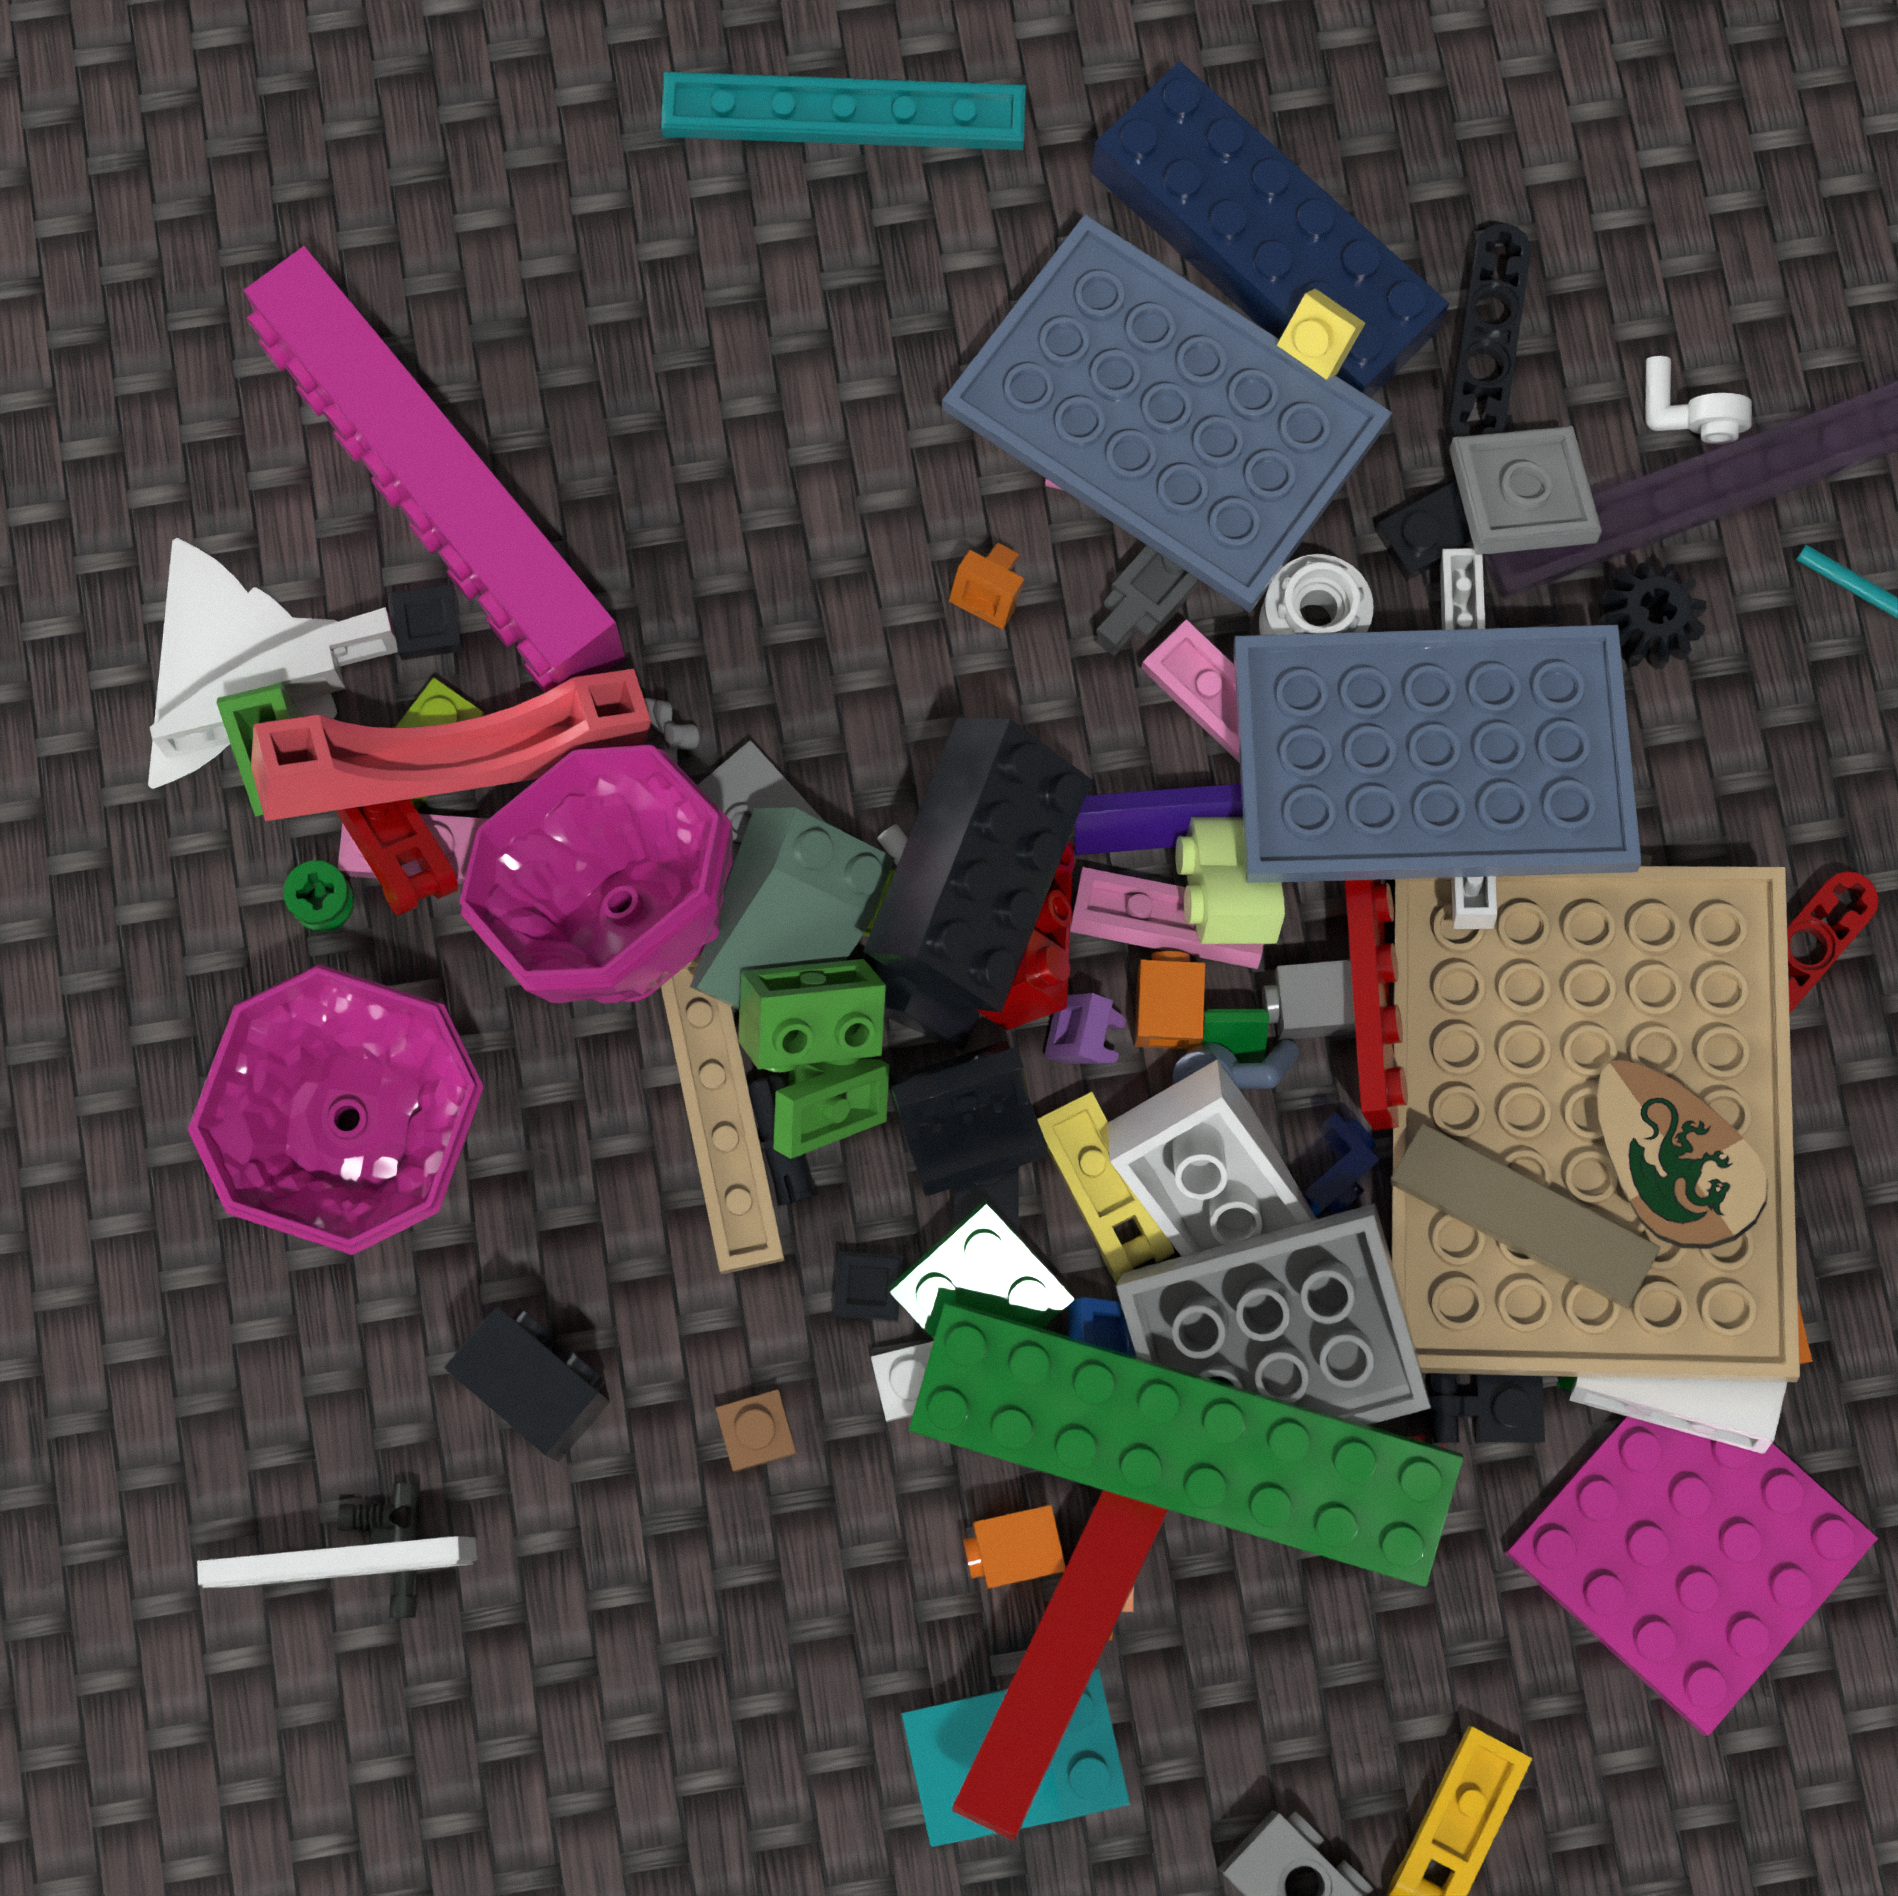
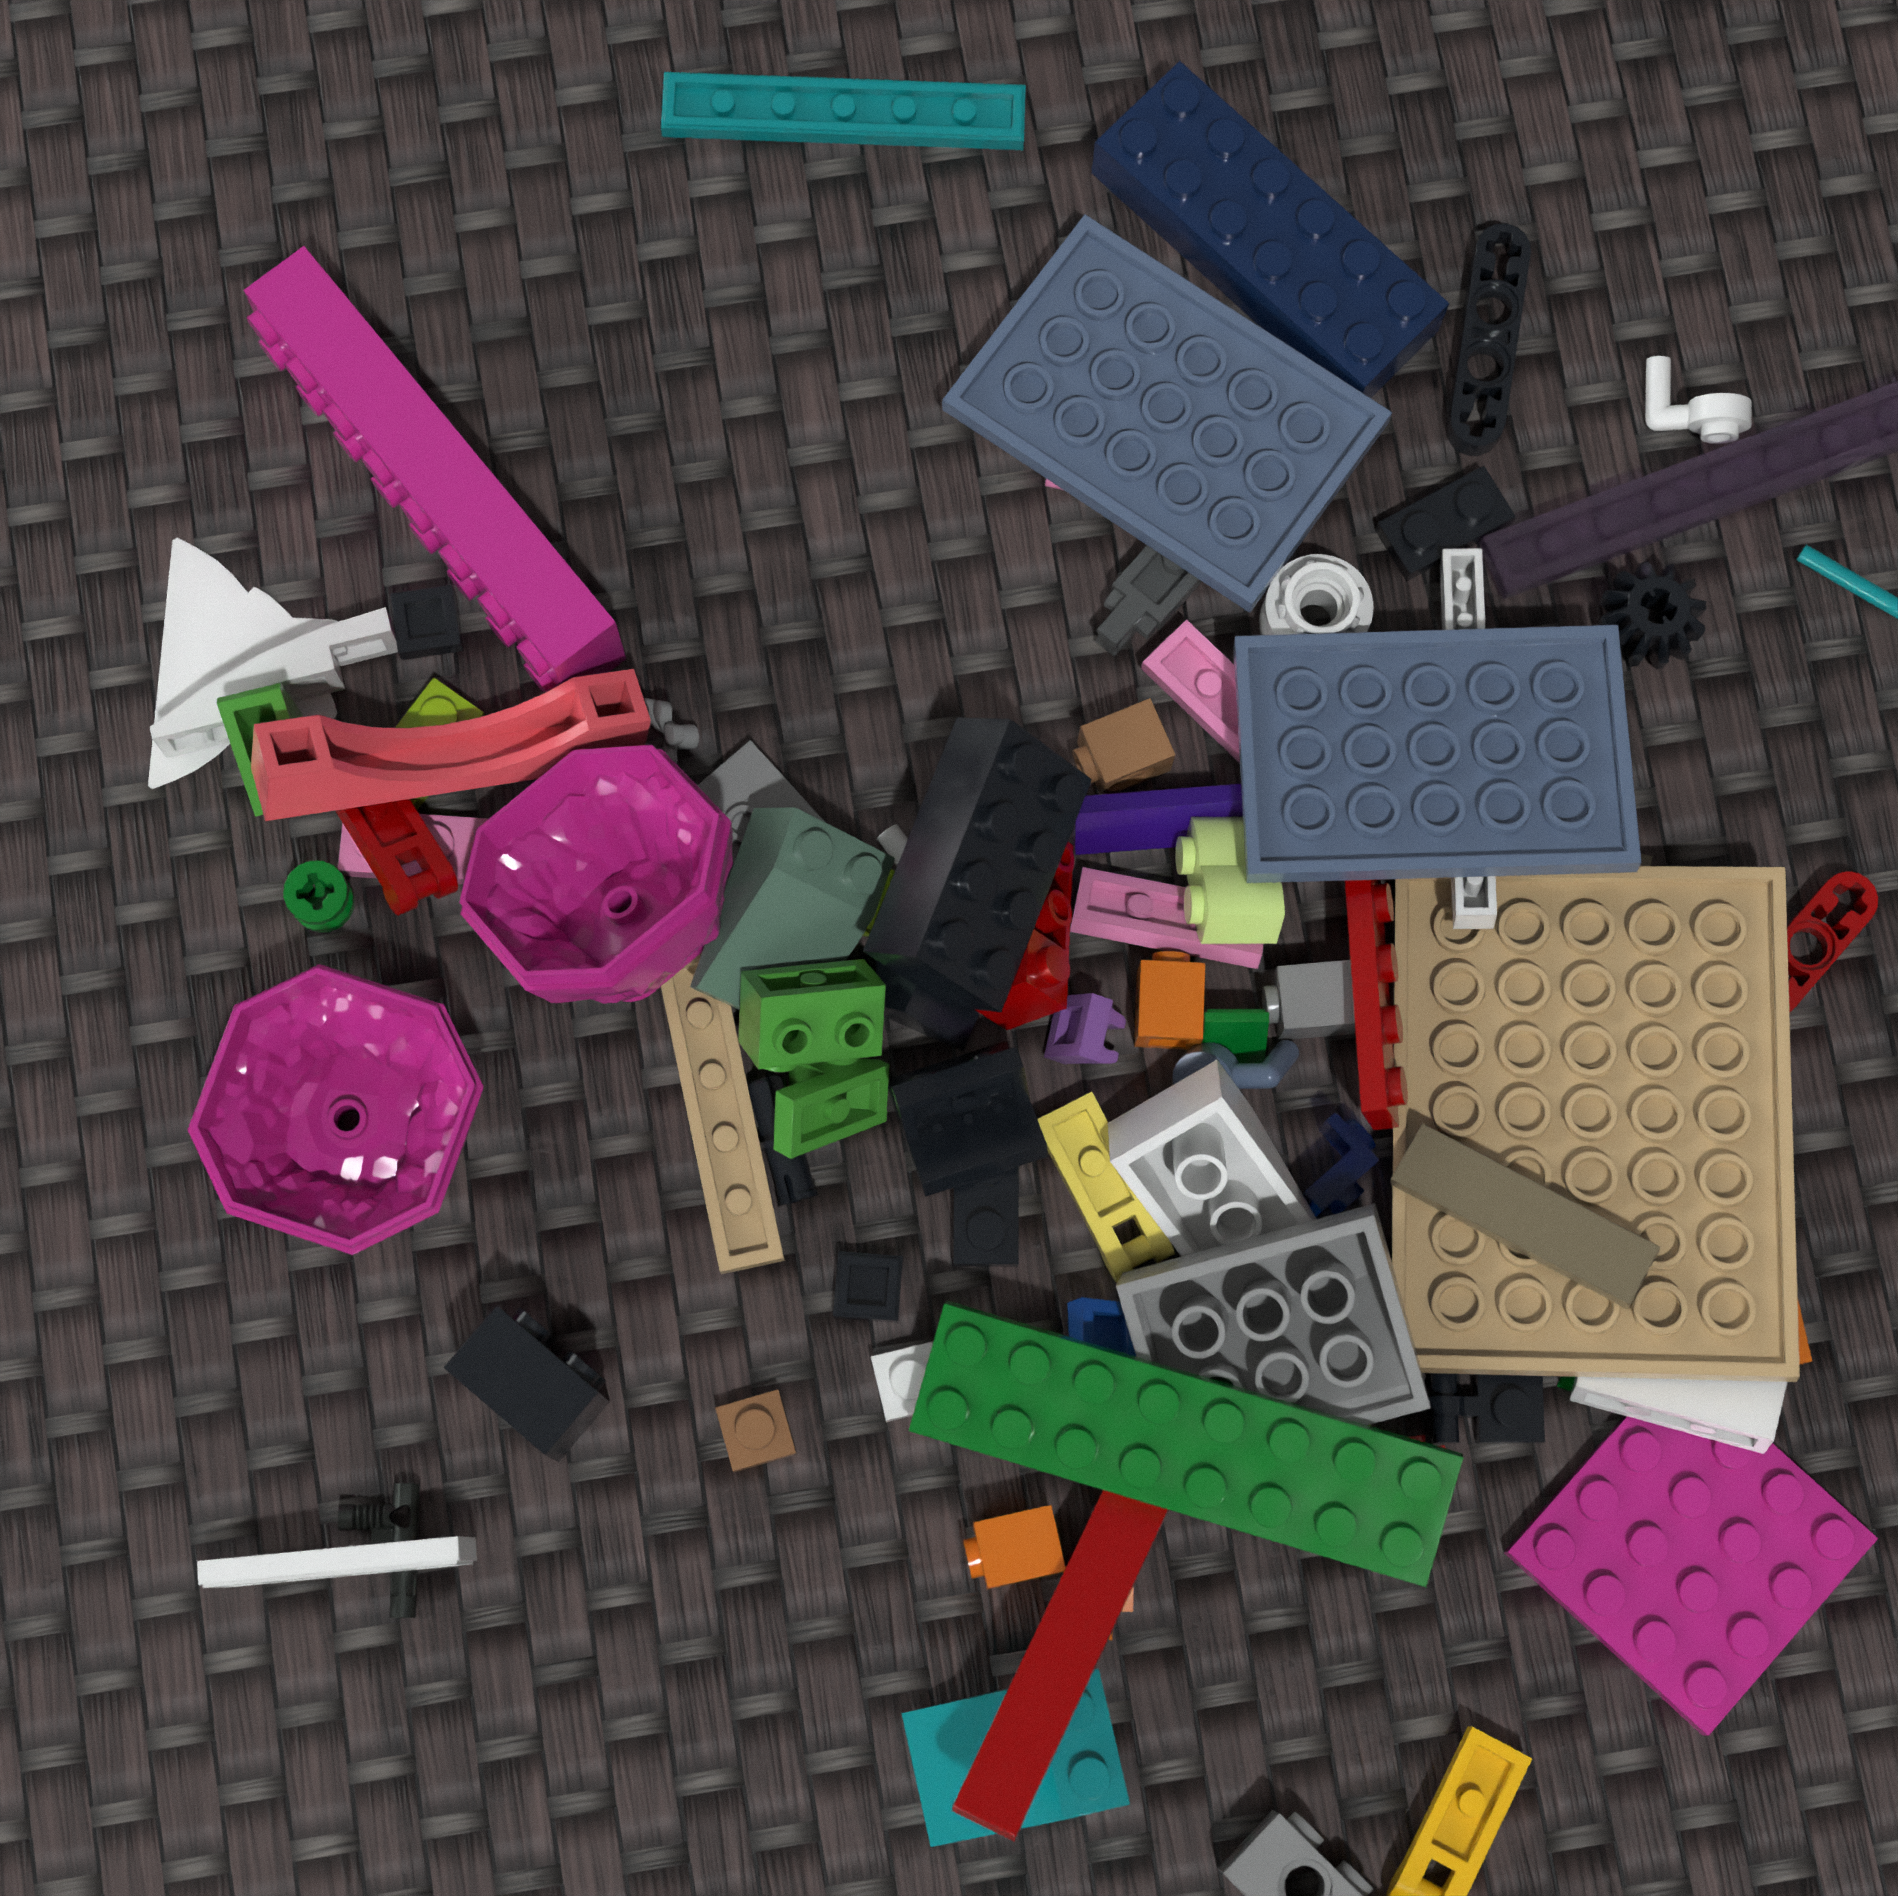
(983, 1268): plate -> none
(988, 585): orange tile -> none
(1124, 748): none -> medium nougat brick
(1321, 334): light yellow plate -> none
(1524, 490): light grey plate -> none
(1678, 1159): shield -> none

